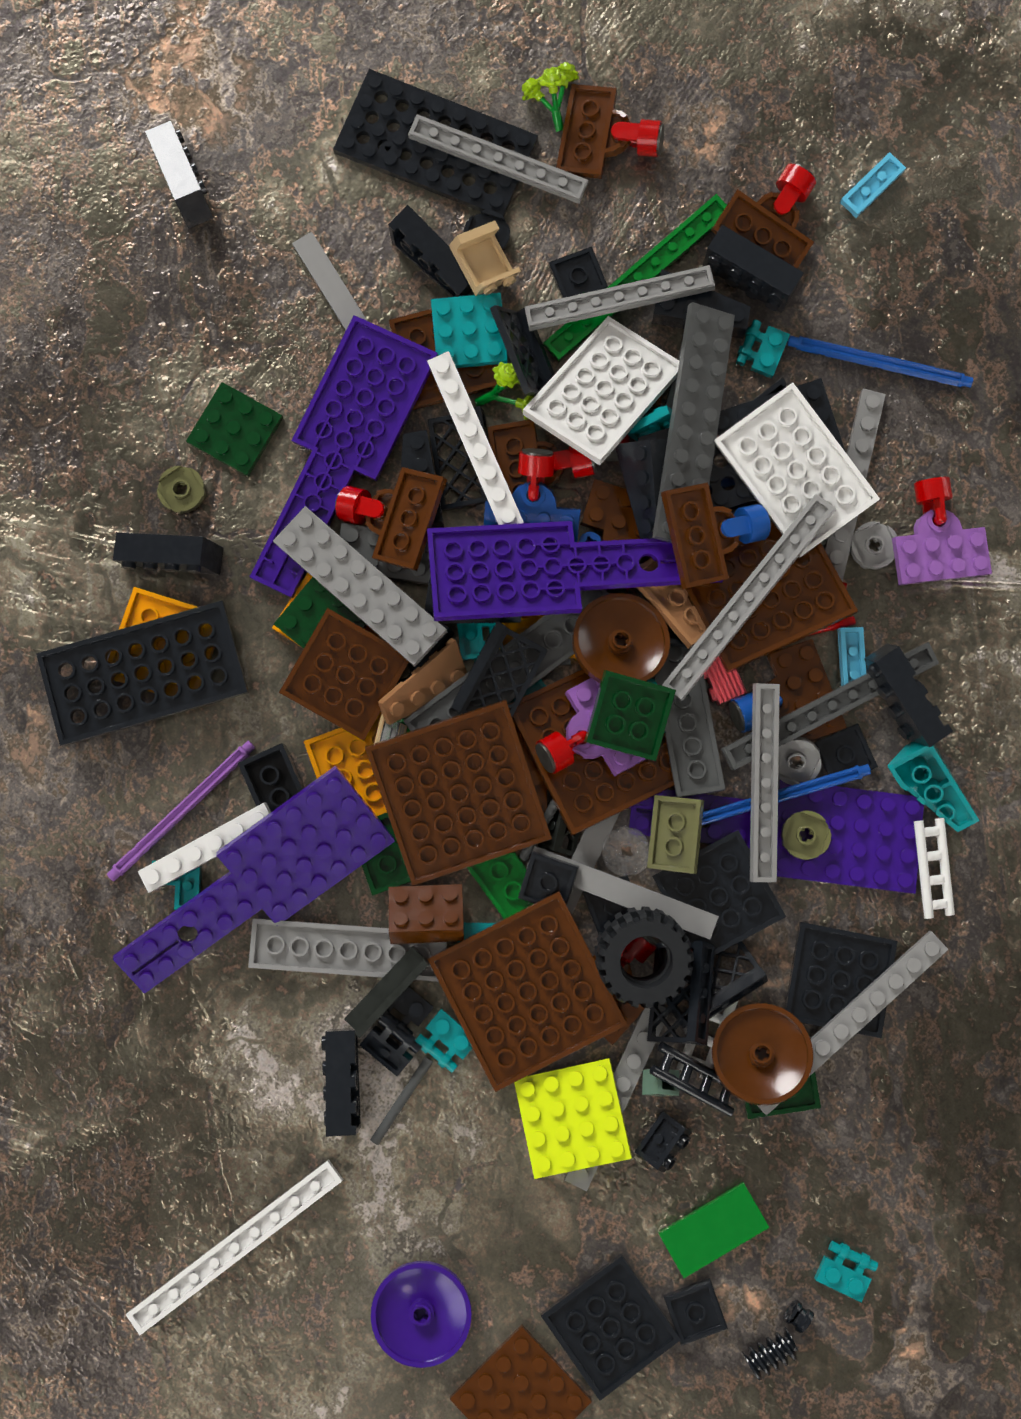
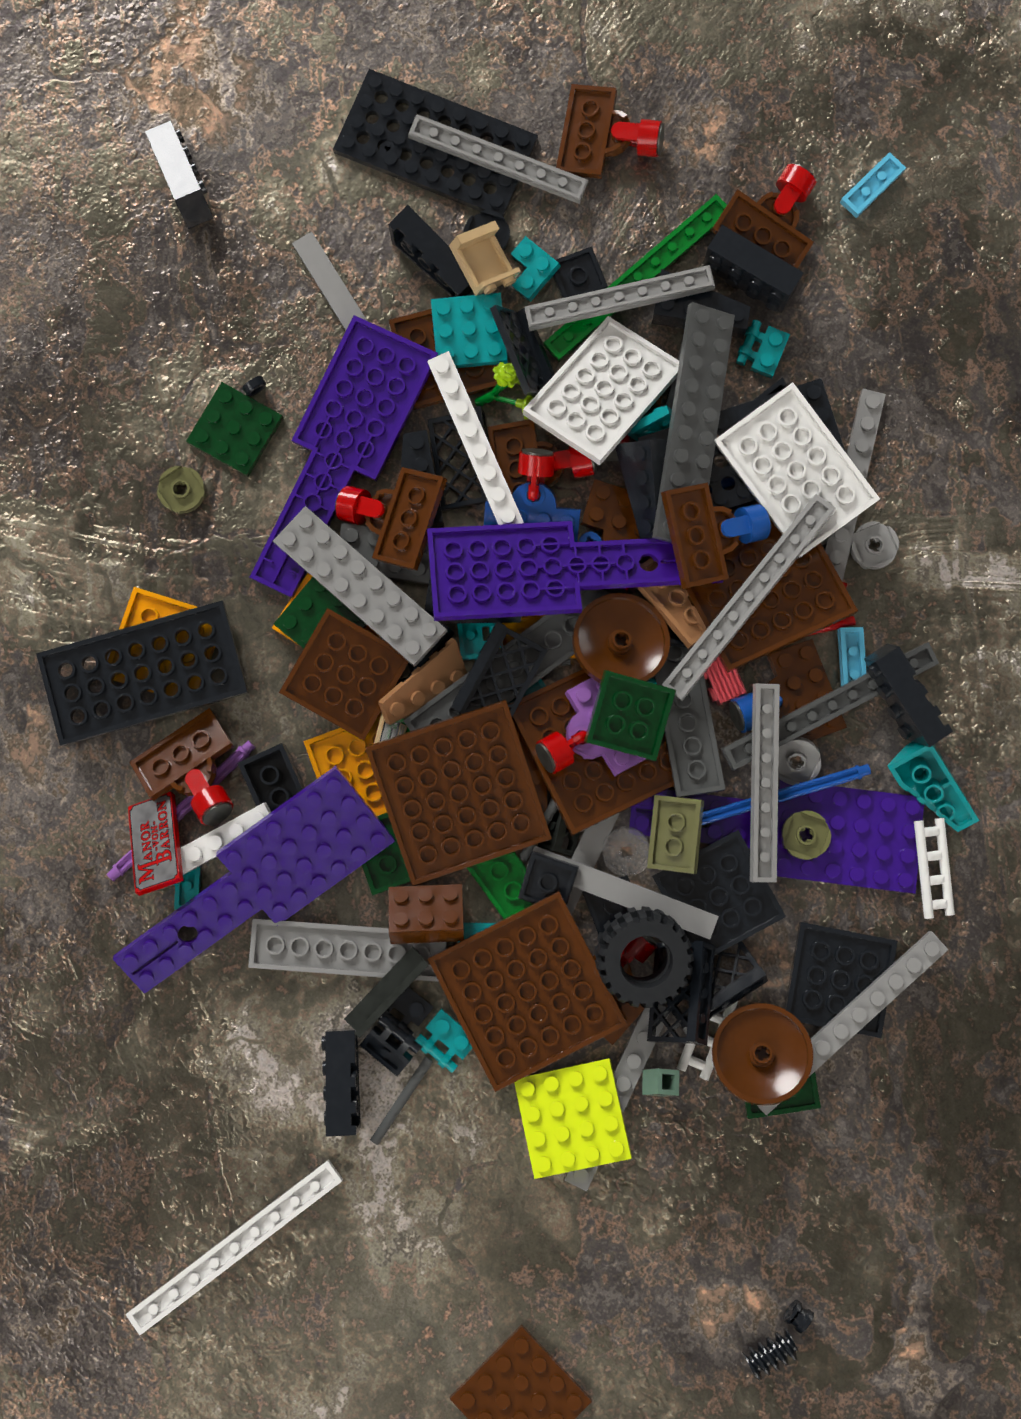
(155, 844): none -> tile
(168, 553): black wedge -> none
(188, 765): none -> reddish brown plate
(254, 386): none -> black tile
(421, 1314): dark purple dish -> none
(538, 271): none -> teal plate
(551, 78): lime plant -> none
(610, 1327): black plate -> none
(664, 1142): black bracket -> none
(683, 1082): black bar -> none
(695, 1311): black tile -> none
(713, 1230): green tile -> none
(843, 1278): teal plate -> none
(845, 750): black tile -> none
(880, 361): blue piece -> none
(939, 543): medium lavender plate -> none

